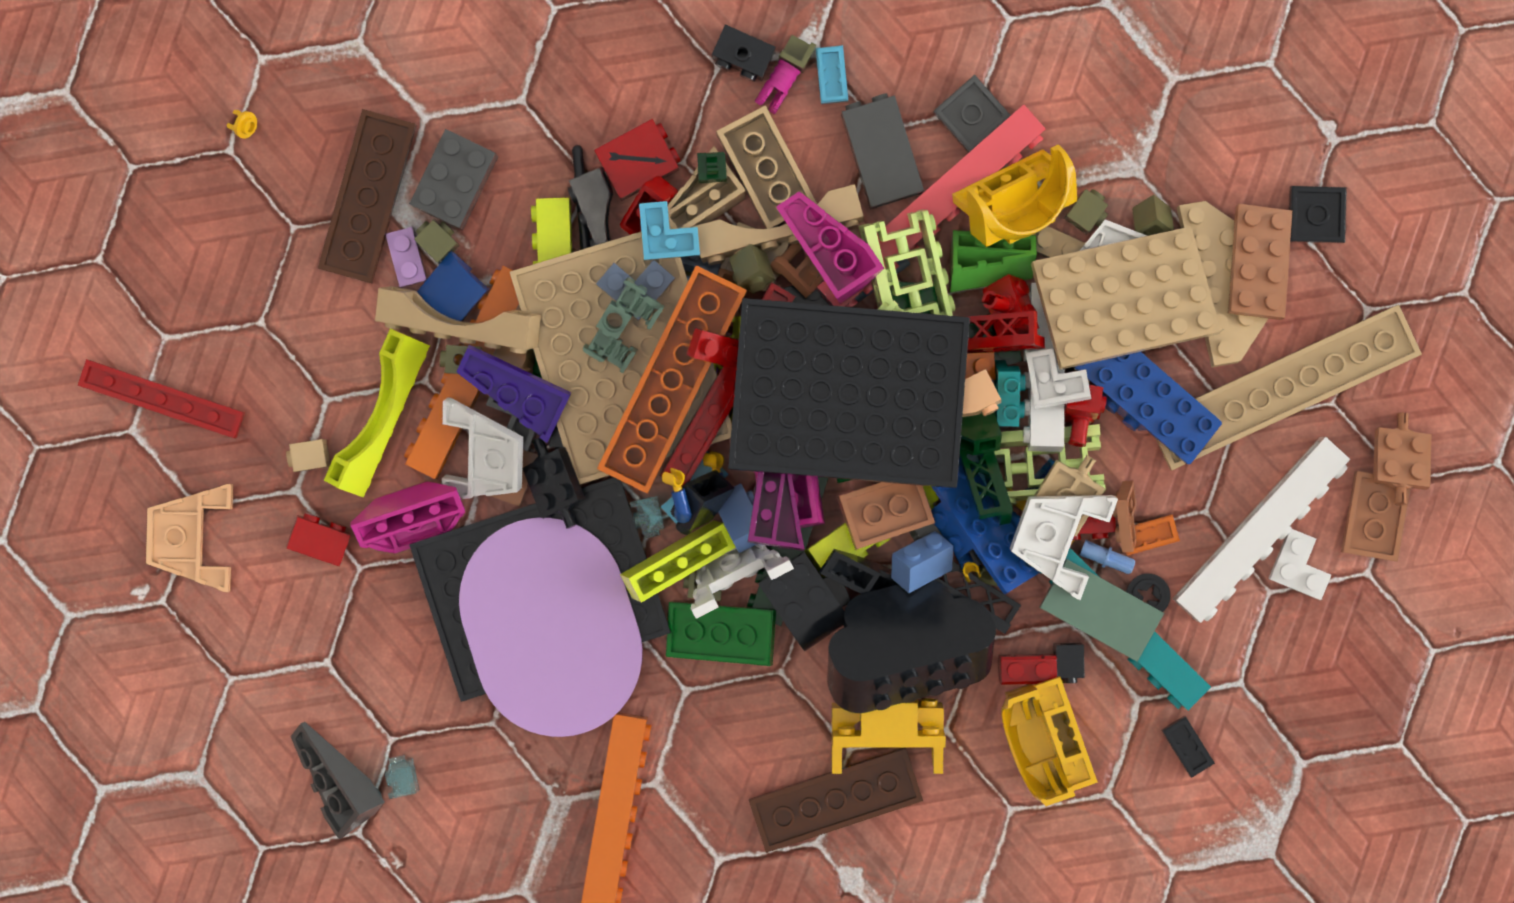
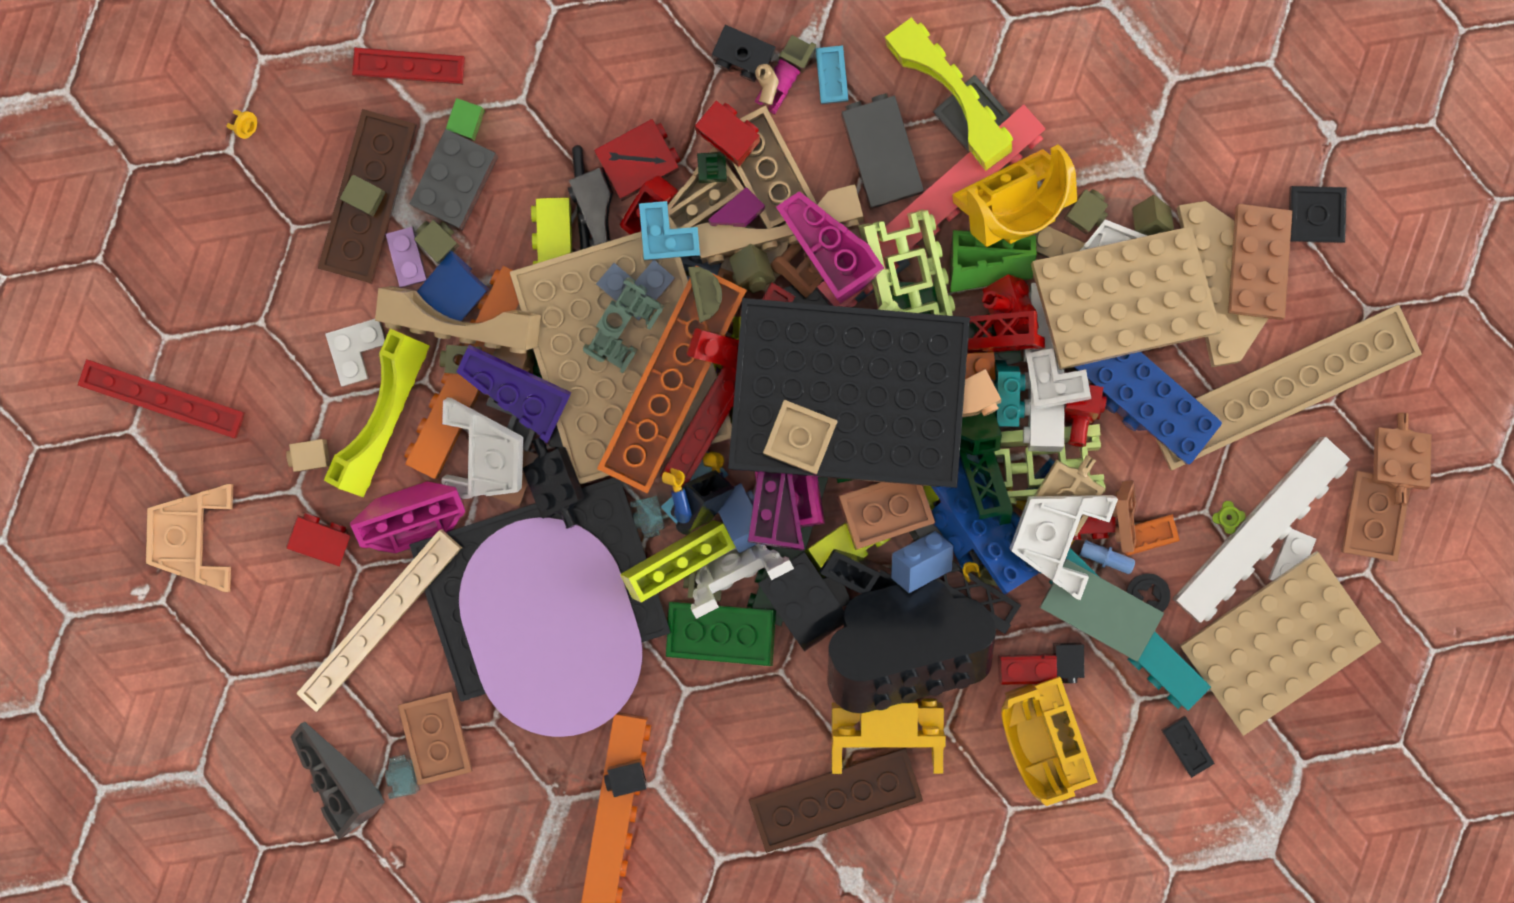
(347, 346): none -> white plate
(362, 195): none -> olive panel
(379, 620): none -> tan plate
(408, 66): none -> red tile
(435, 738): none -> nougat plate
(465, 119): none -> bright green panel
(626, 778): none -> black brick
(706, 292): none -> olive plate
(728, 133): none -> red brick
(739, 210): none -> magenta tile
(768, 81): none -> tan arm
(800, 437): none -> tan plate
(915, 51): none -> neon yellow arch
(1236, 517): none -> lime plate
(1280, 643): none -> tan plate

